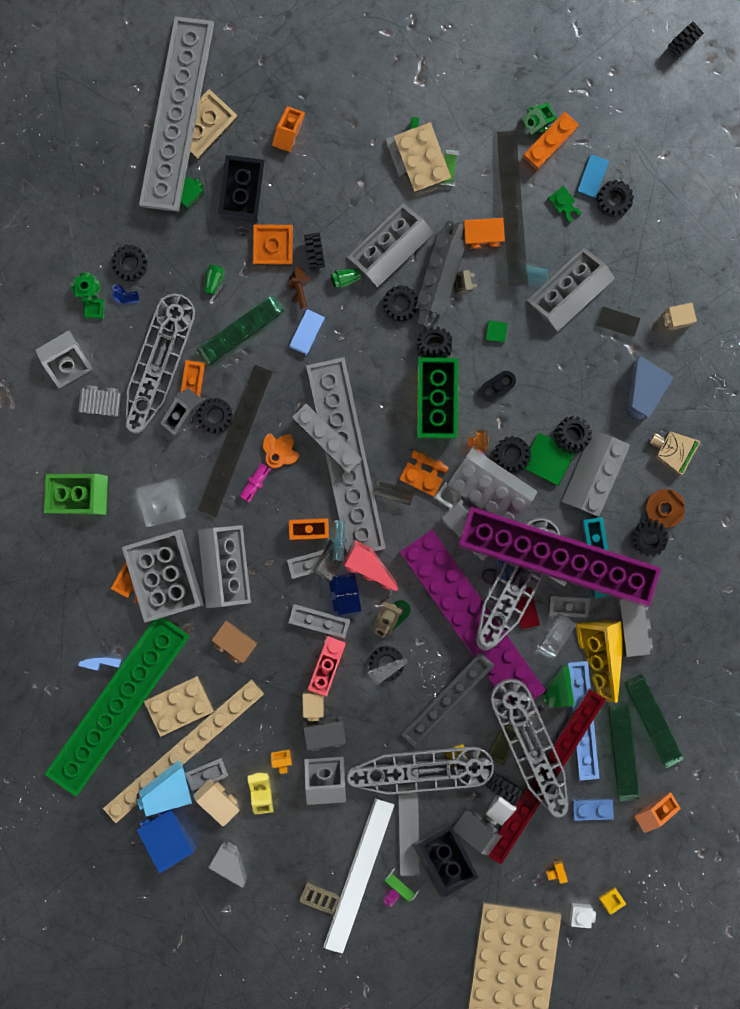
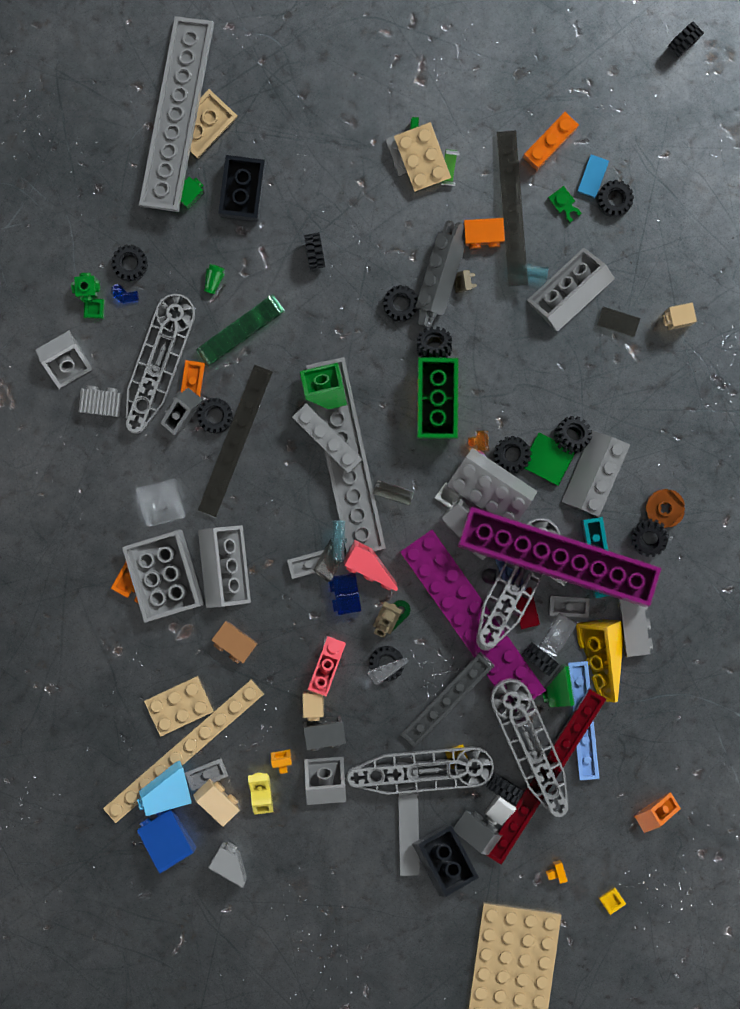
(76, 494): bright green slope -> none
(95, 663): light blue slope -> none
(117, 705): green plate -> none
(255, 482): dark pink pin -> none
(272, 244): orange plate -> none
(279, 447): orange plate -> none
(288, 129): orange slope -> none
(299, 281): reddish brown arm -> none
(303, 899): dark tan slope -> none
(306, 332): light blue slope -> none
(309, 529): orange brick -> none
(319, 621): light grey plate -> none
(324, 386): none -> green slope
(345, 277): green cone -> none
(358, 875): white tile -> none
(390, 245): light grey slope -> none
(398, 889): piece -> none
(420, 478): orange plate -> none
(496, 331): green tile -> none
(497, 385): black plate -> none
(500, 748): olive tile -> none
(539, 118): green brick -> none
(540, 659): none -> black tyre
(582, 915): white brick -> none
(593, 809): medium blue plate -> none
(623, 752): clear green beam -> none
(646, 388): sand blue slope -> none
(654, 721): clear green beam -> none
(675, 450): tan torso -> none

